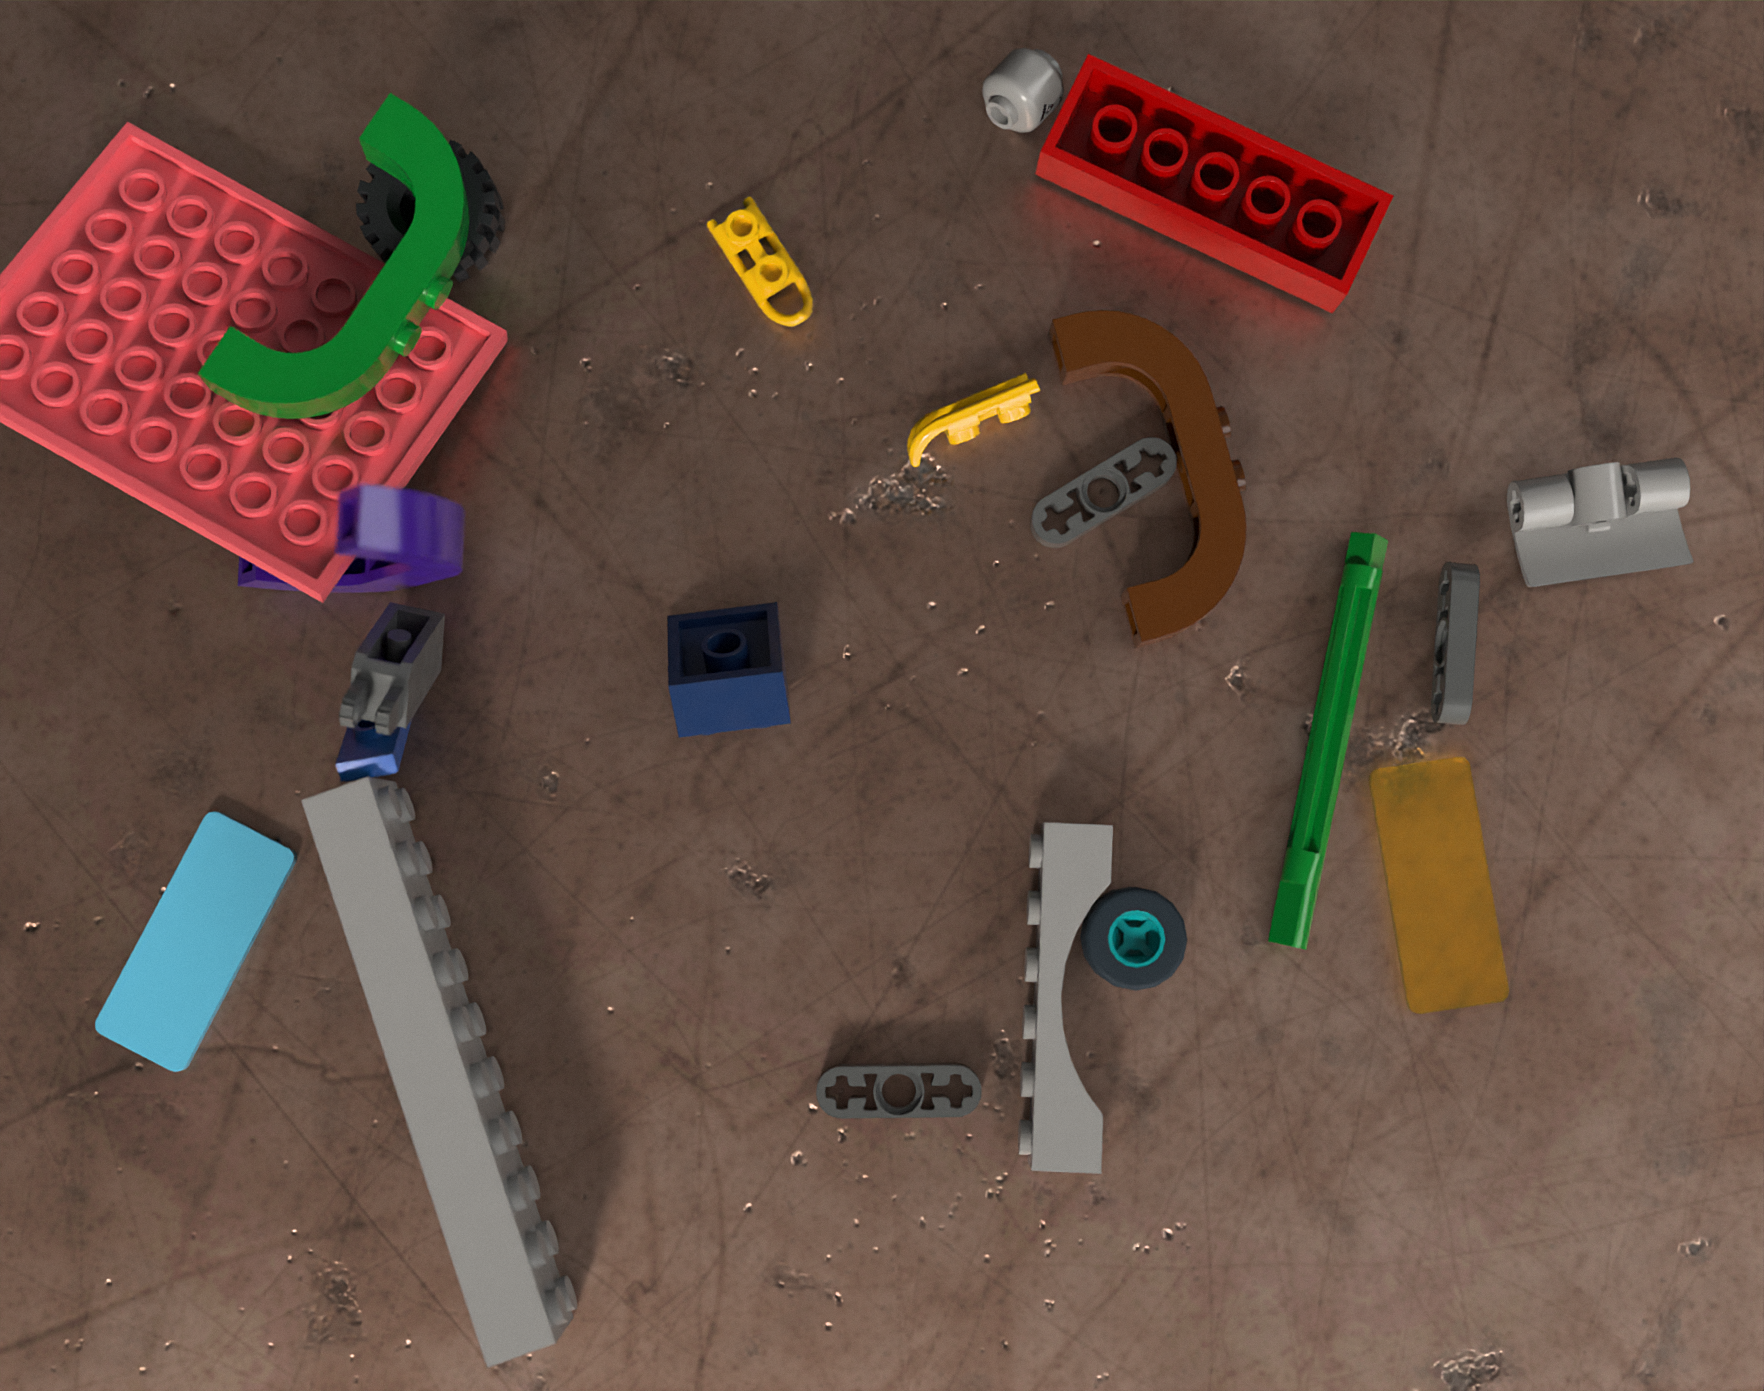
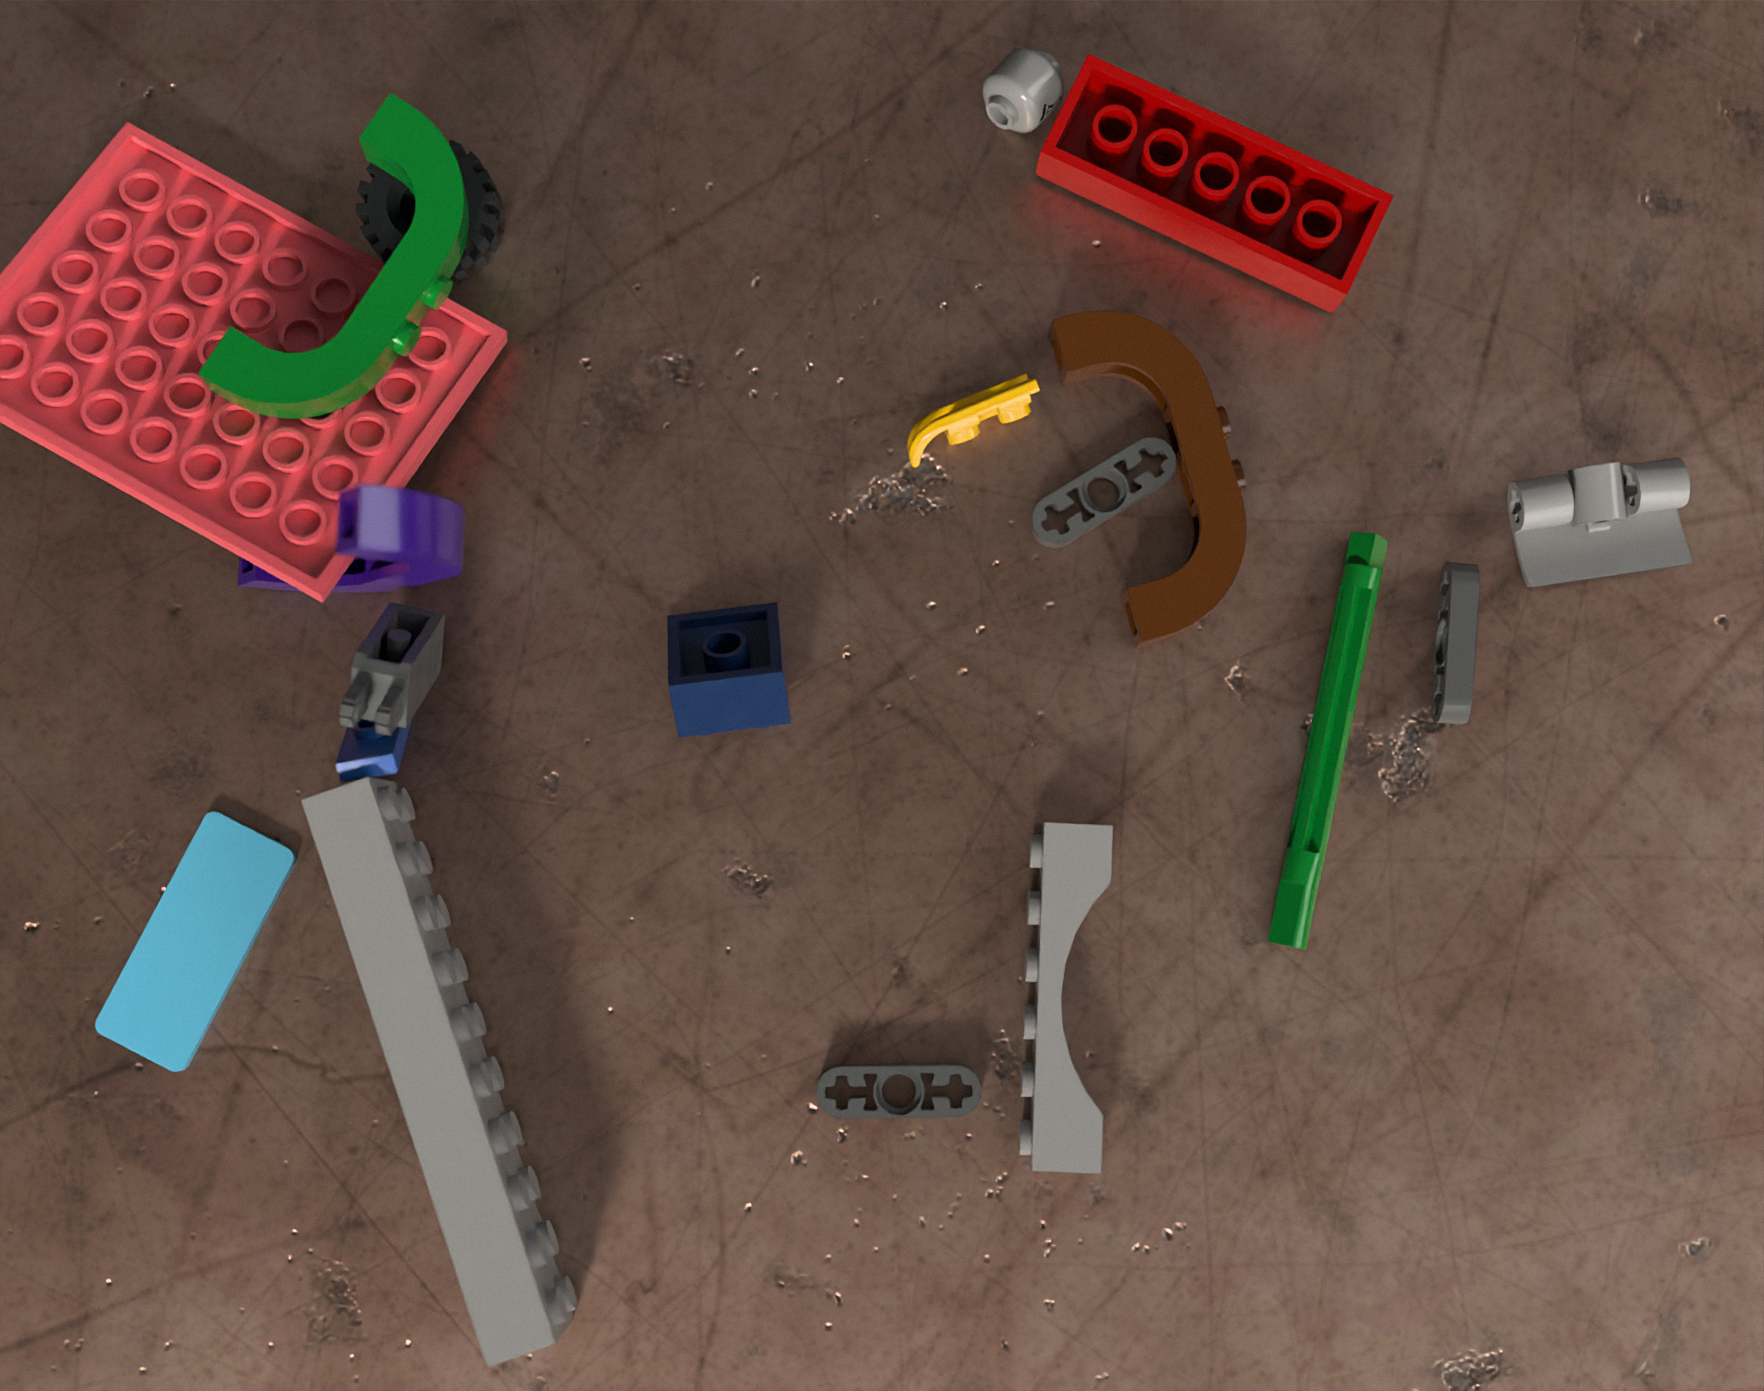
(771, 272): yellow piece -> none
(1151, 941): black wheel -> none
(1438, 885): clear yellow piece -> none

